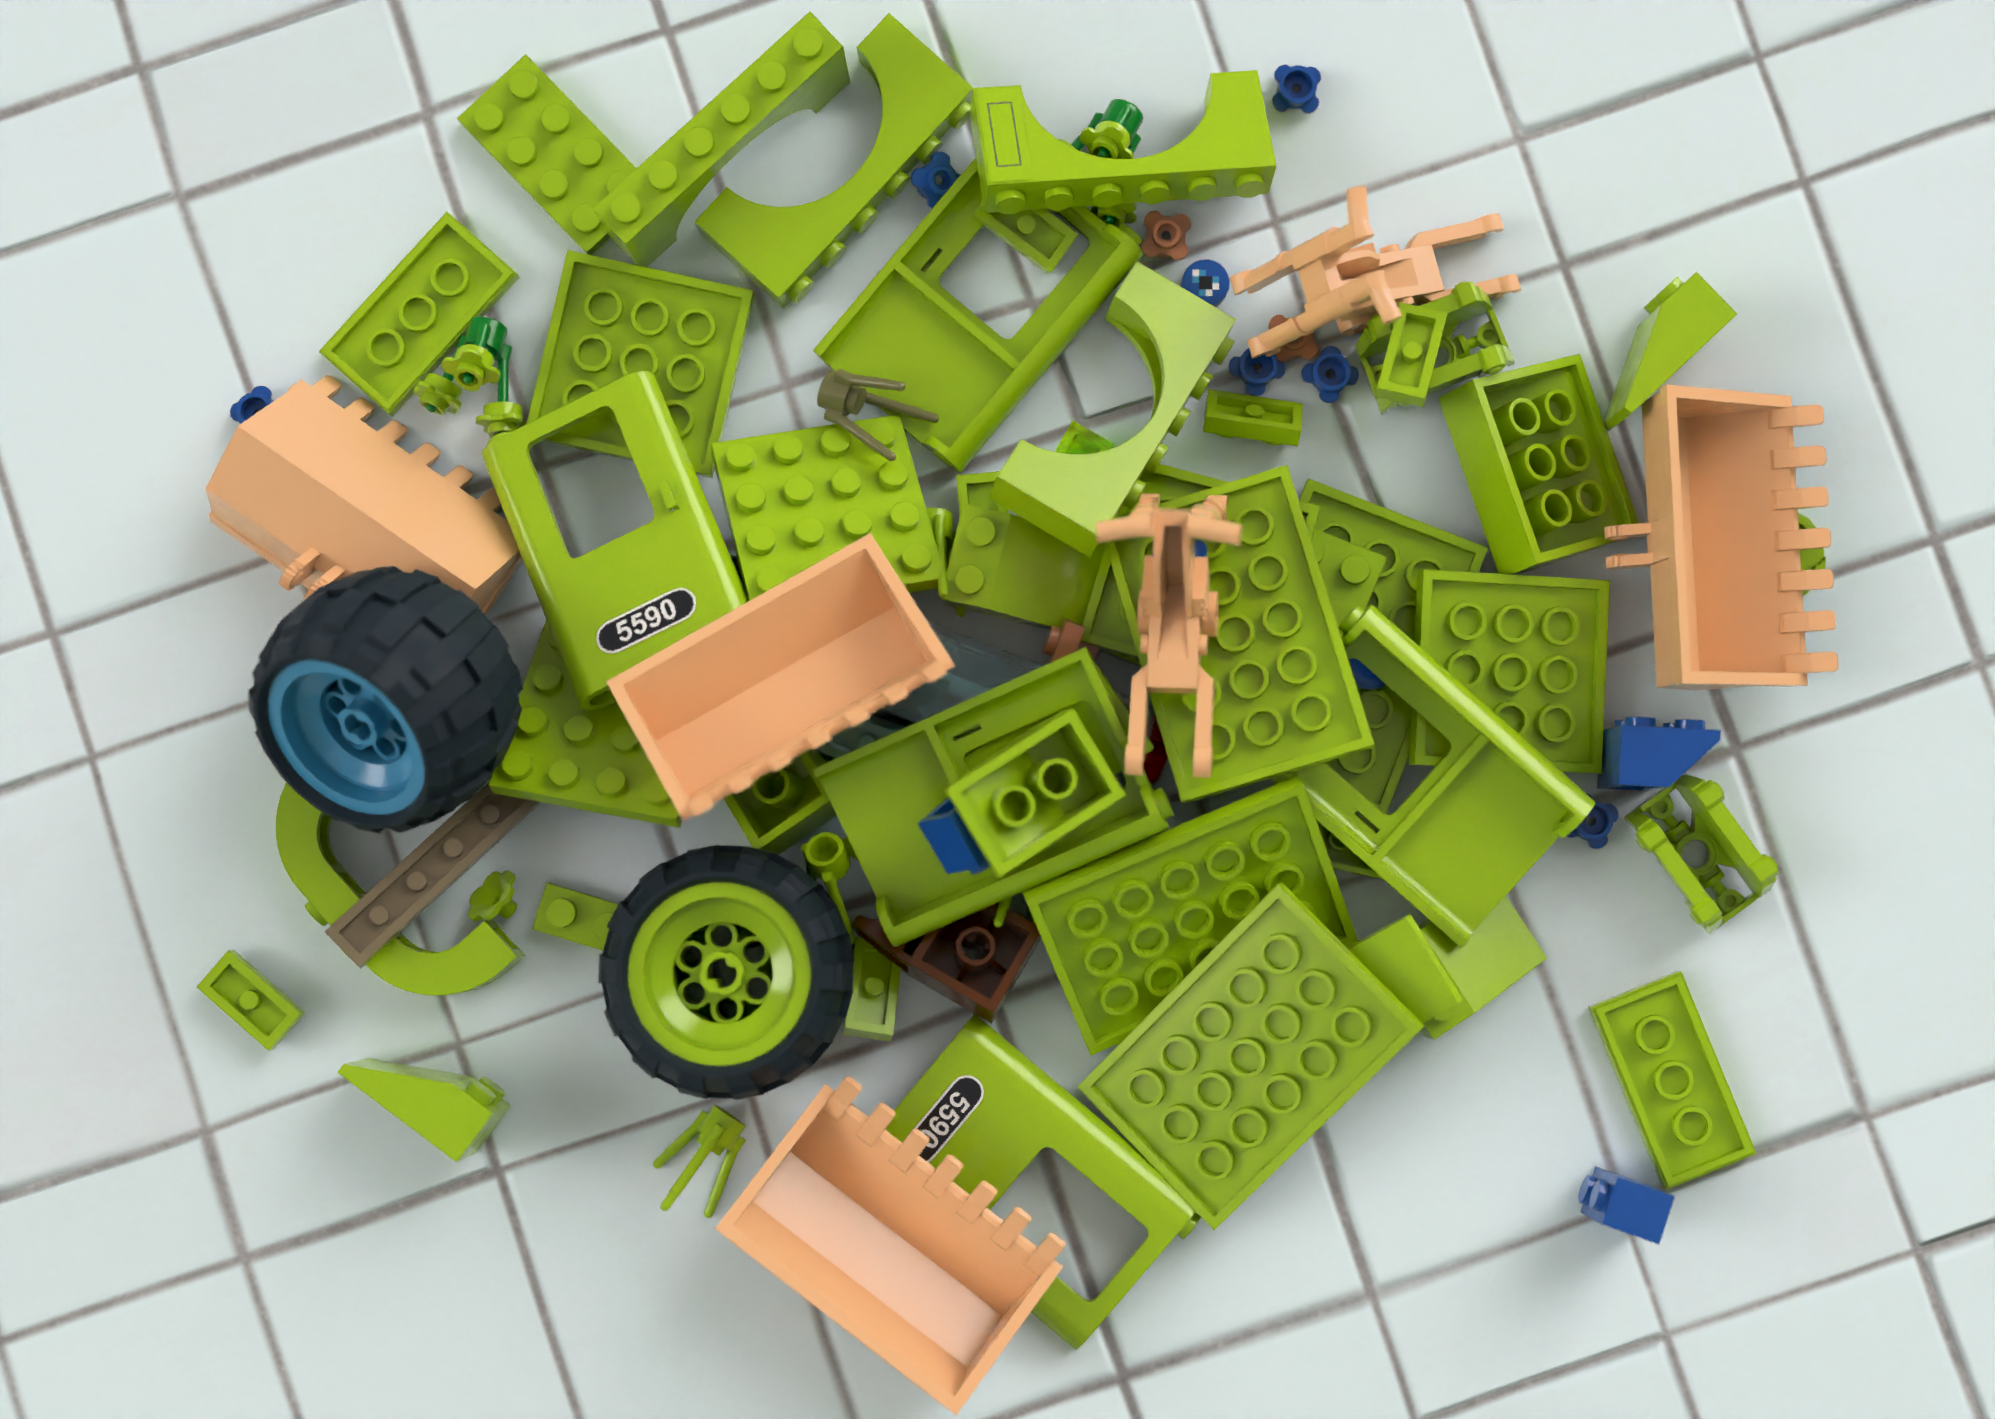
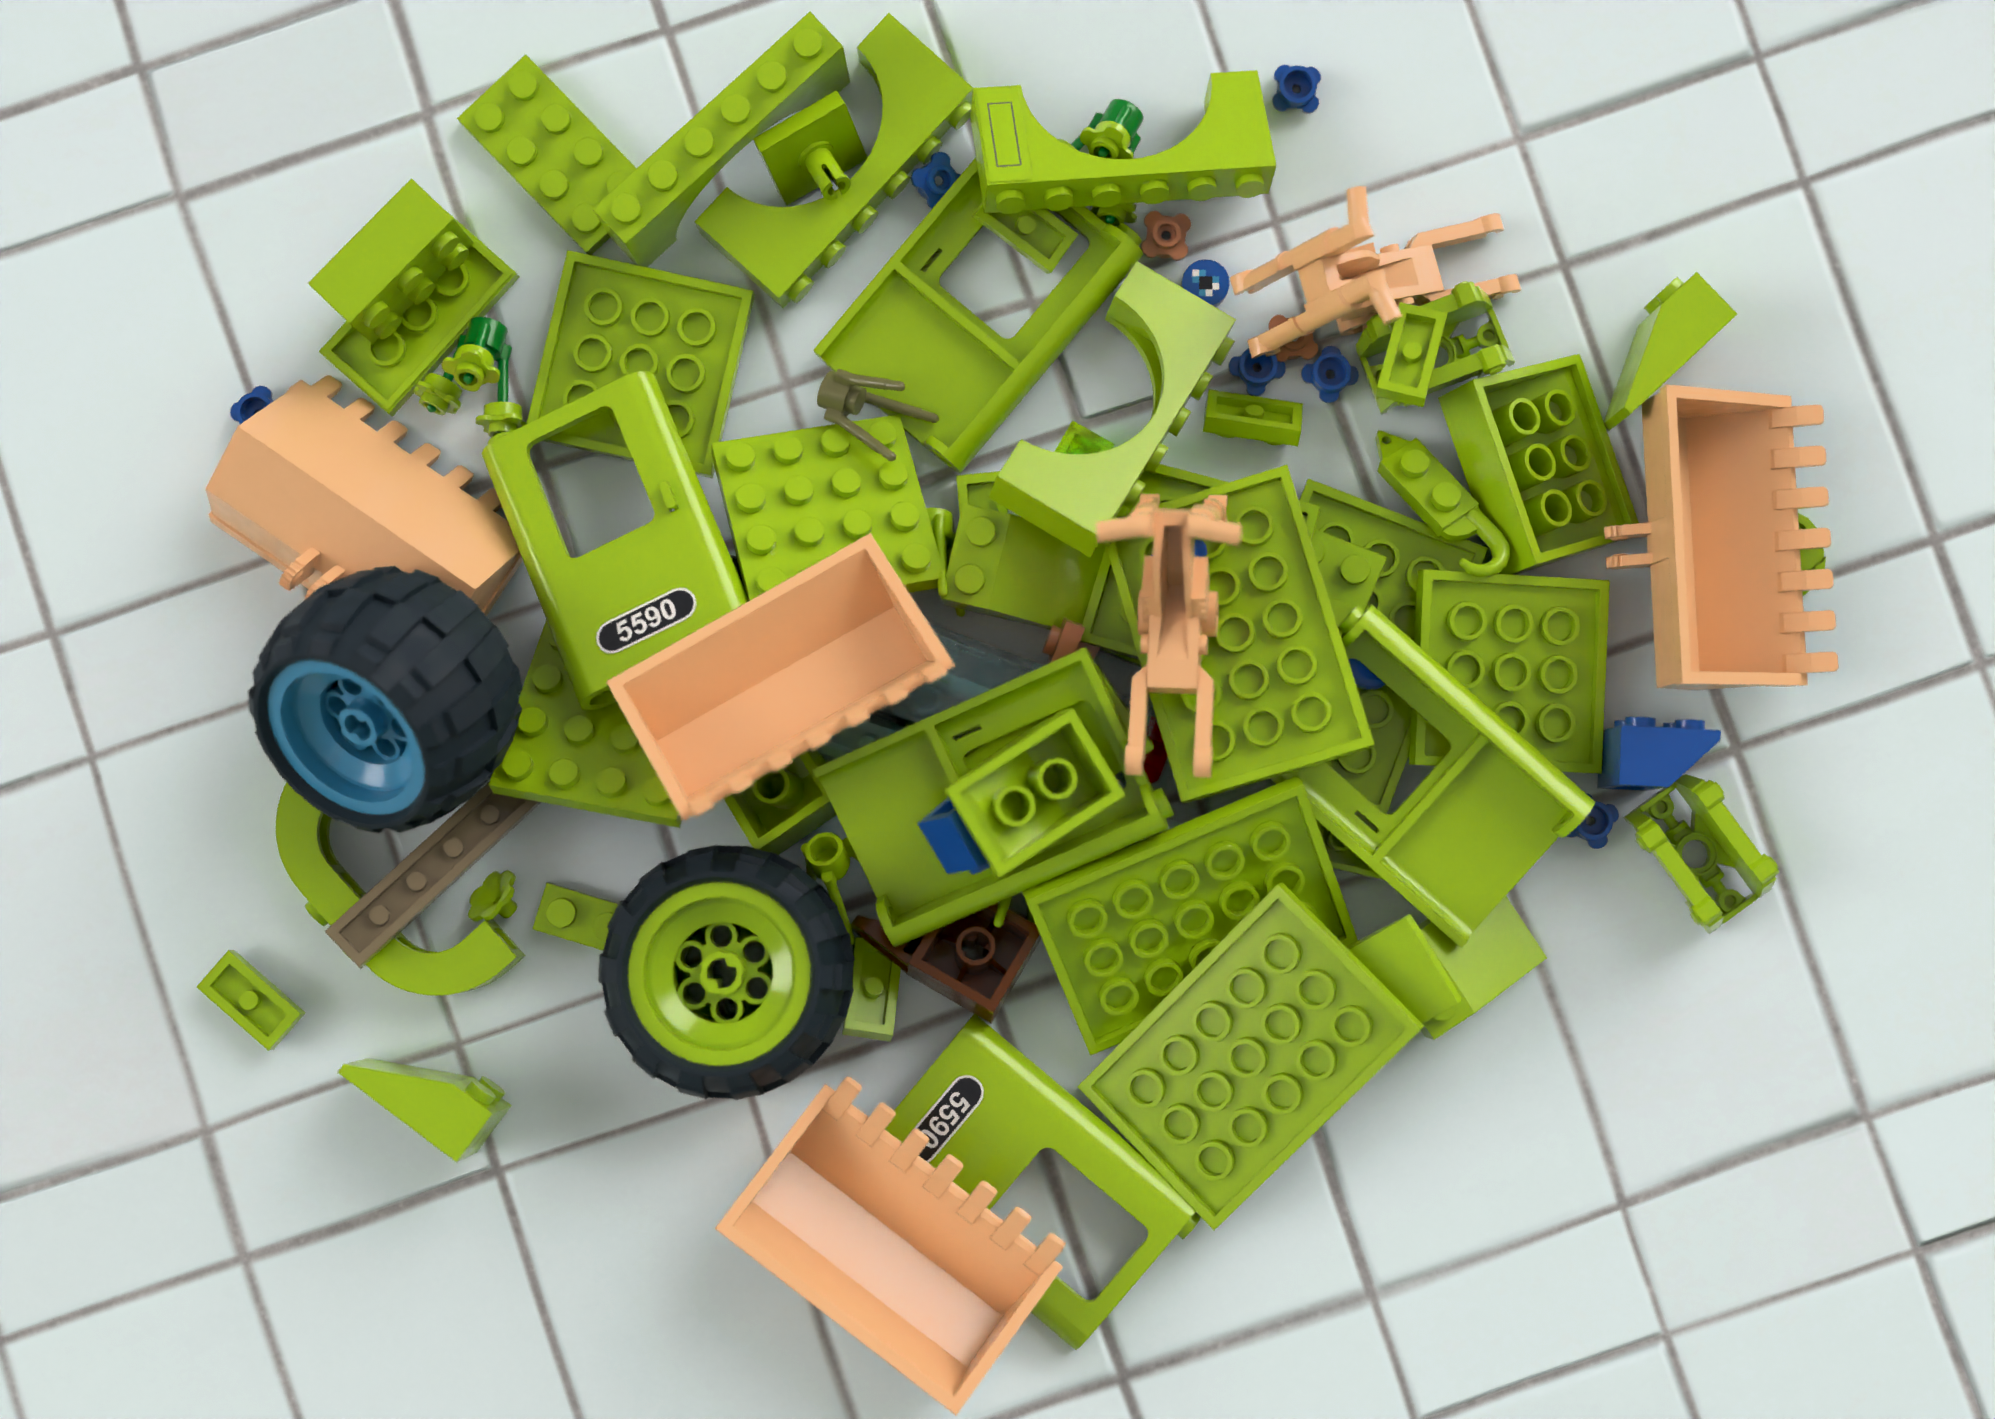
(392, 262): none -> lime brick
(718, 1132): lime plant -> none
(812, 150): none -> lime tile
(1439, 499): none -> lime plate
(1625, 1204): blue brick -> none
(1672, 1080): lime tile -> none

